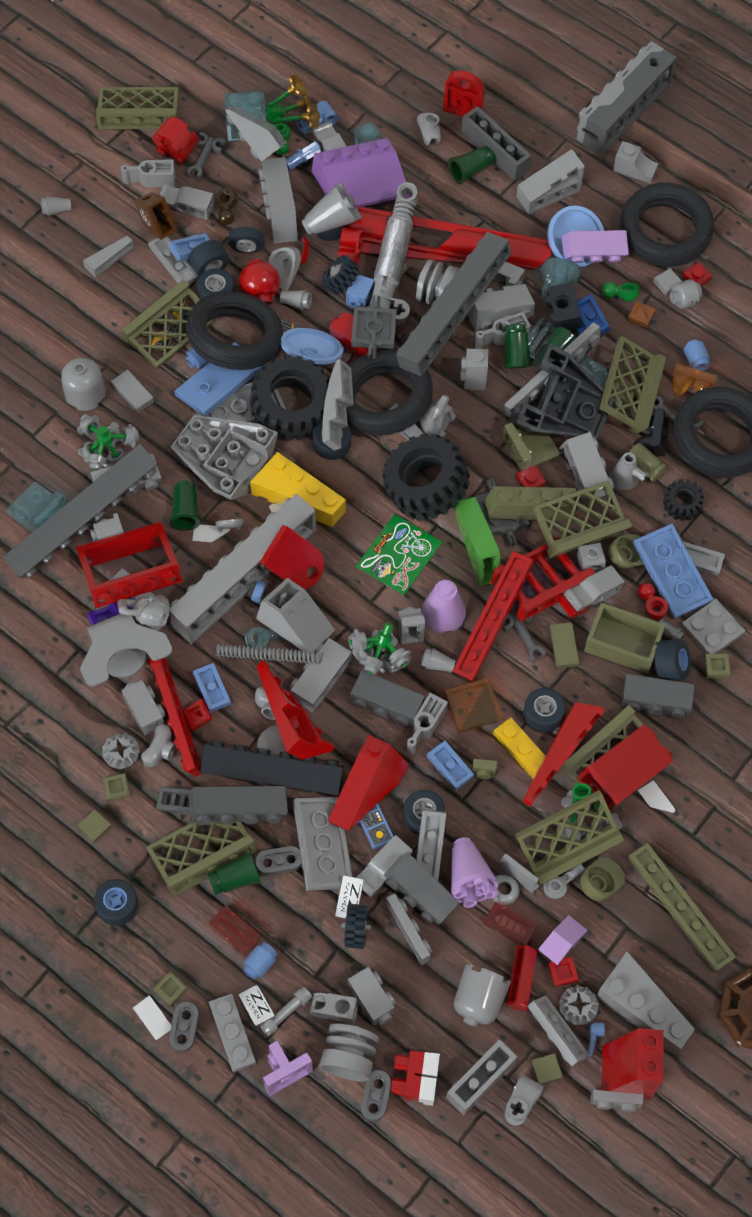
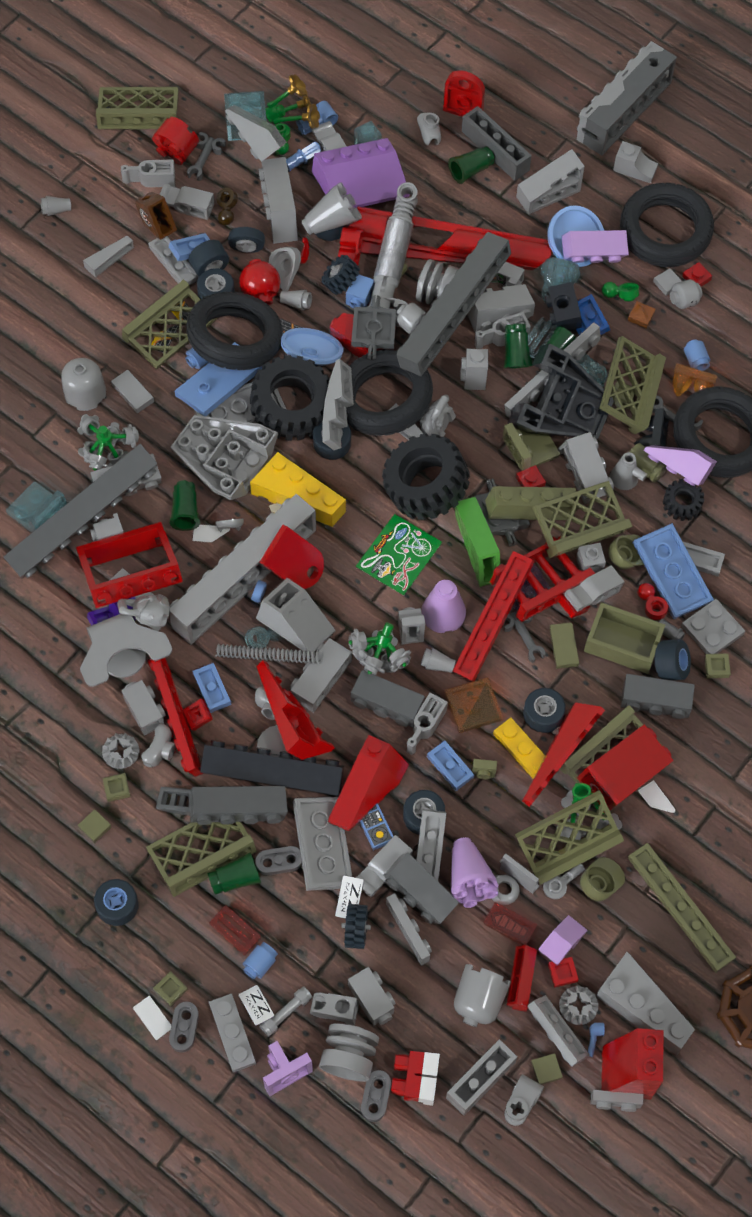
(409, 317): none -> light grey head
(688, 462): none -> lavender slope

